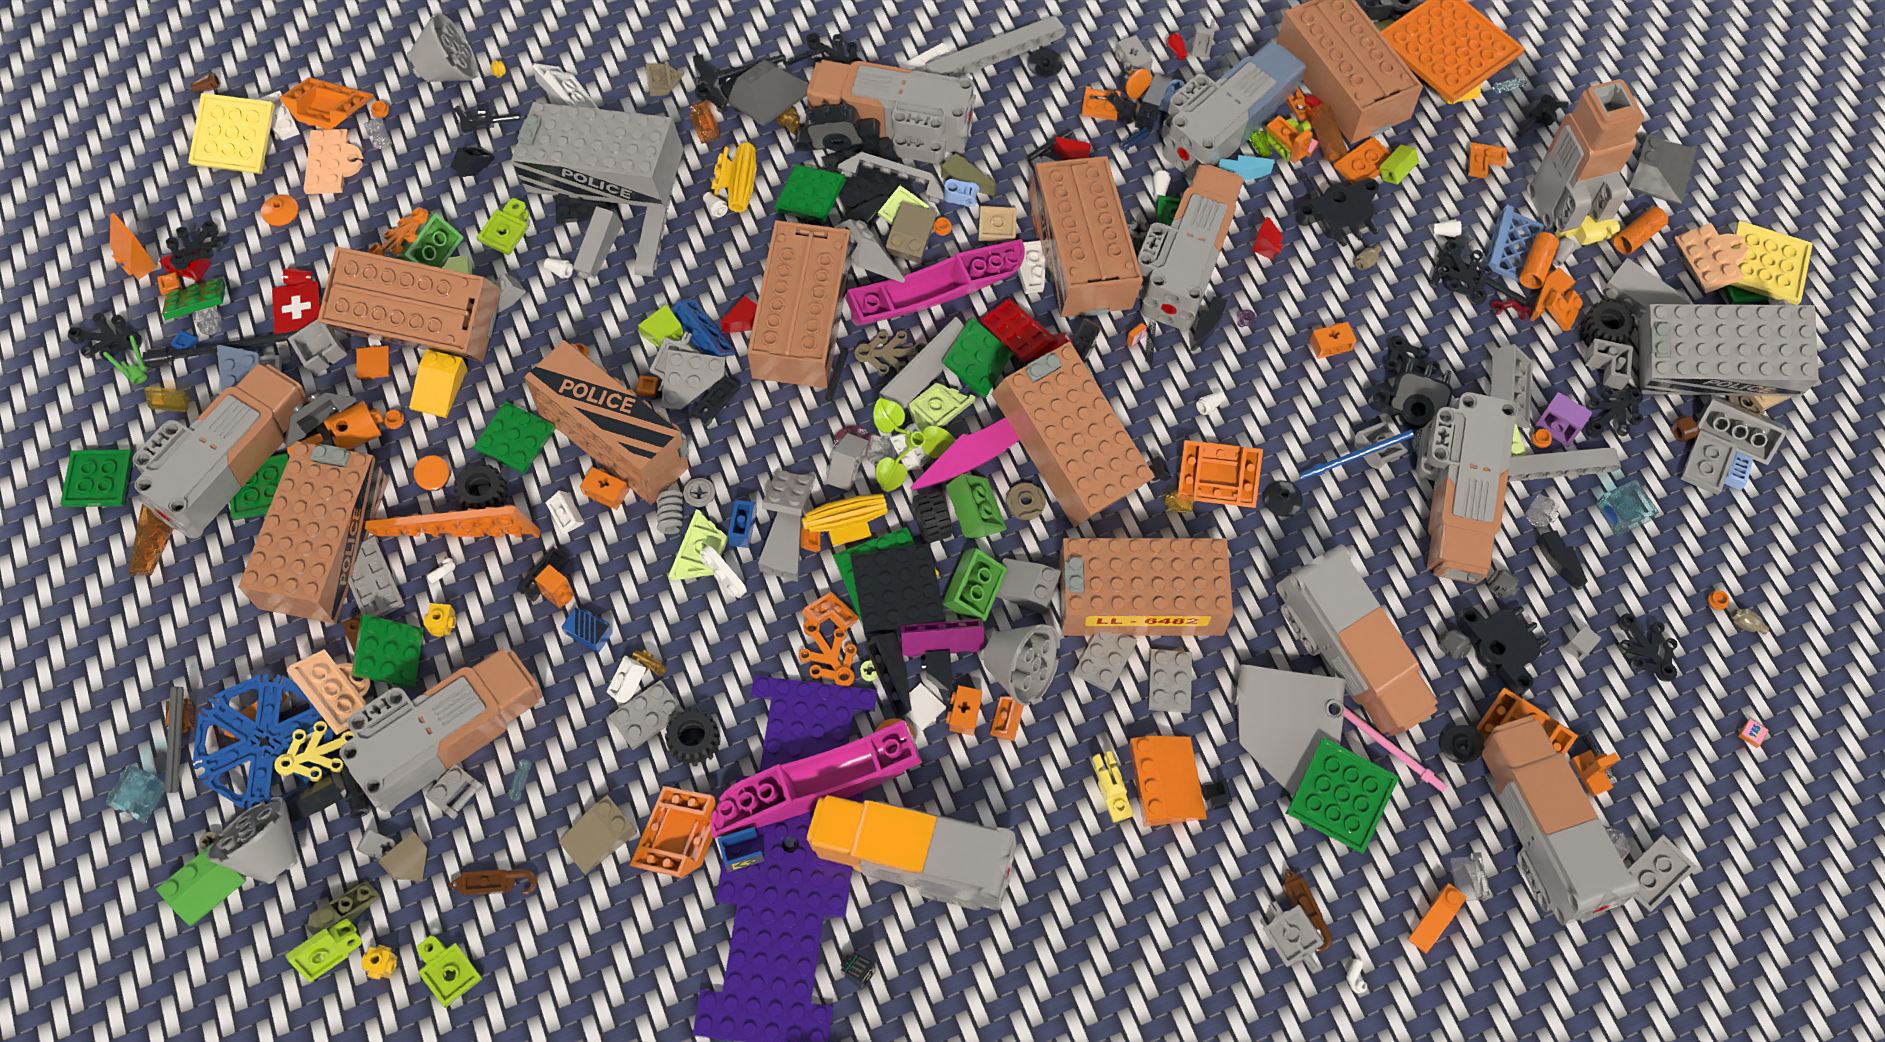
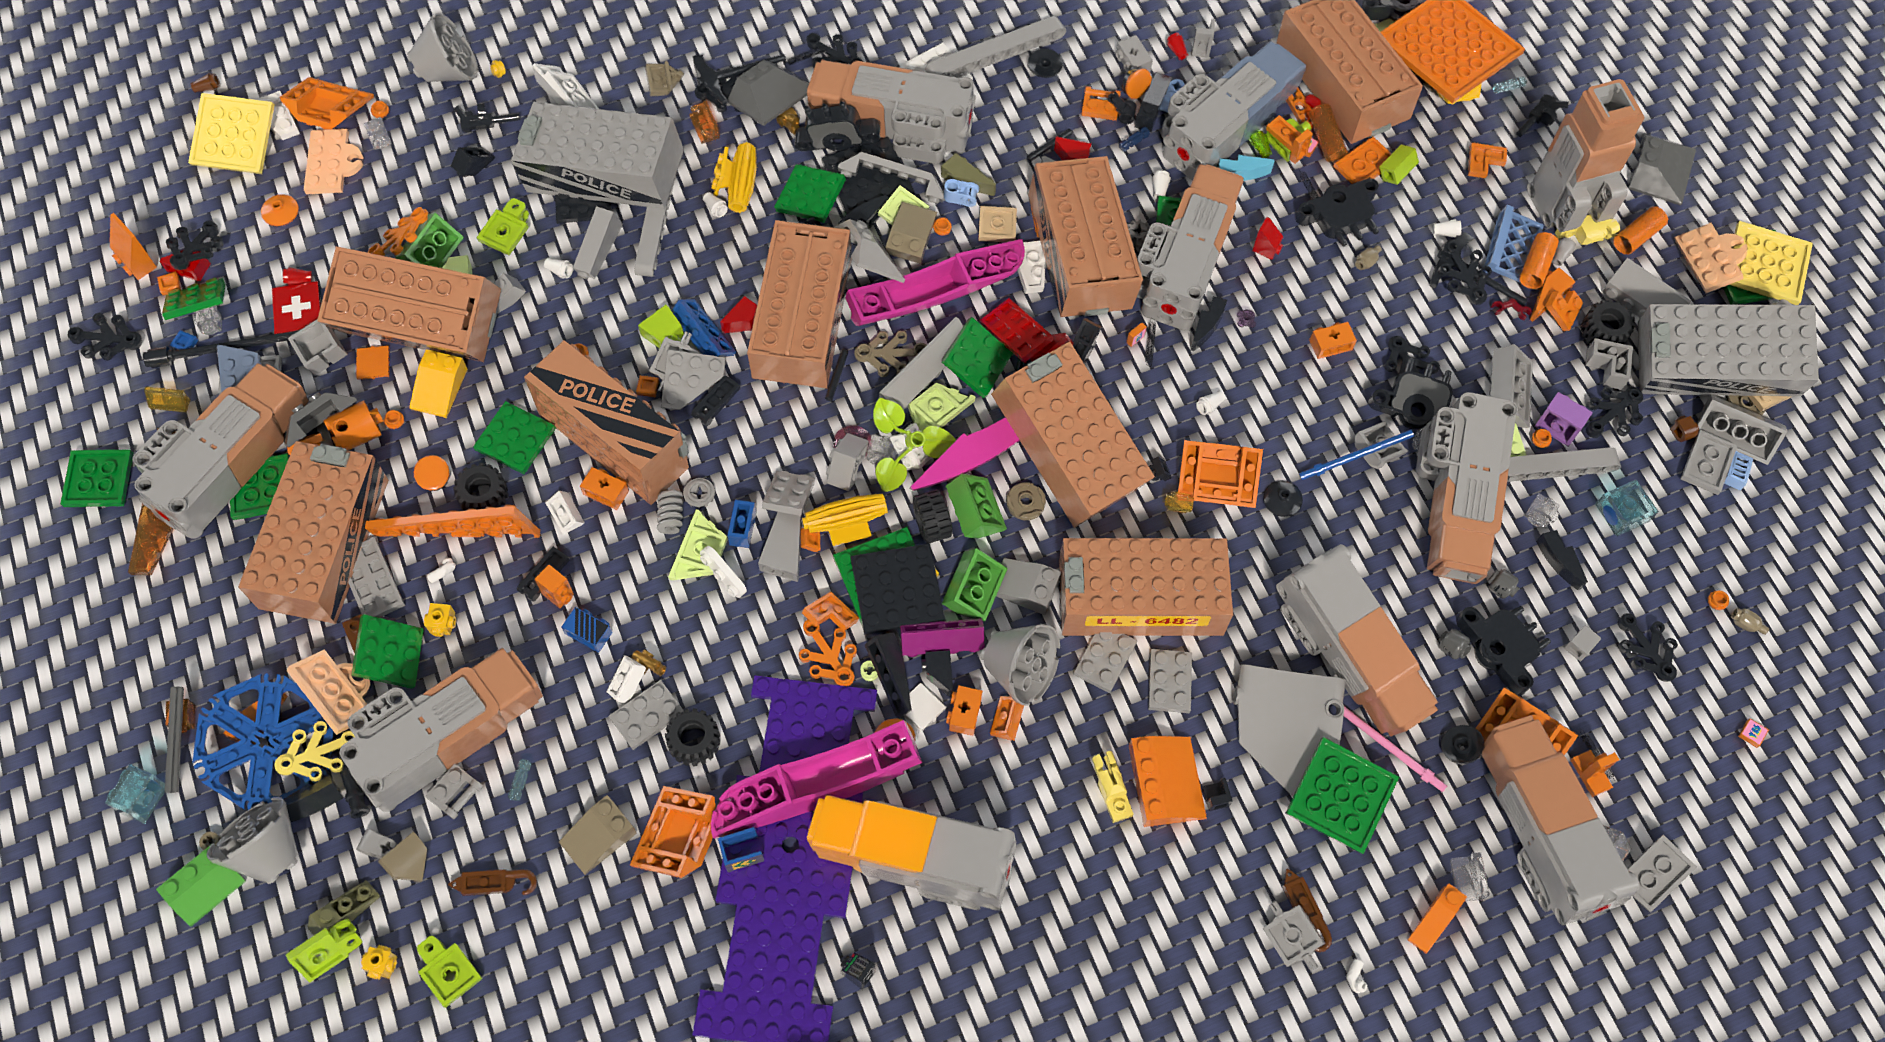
(134, 373): bright green plant -> none

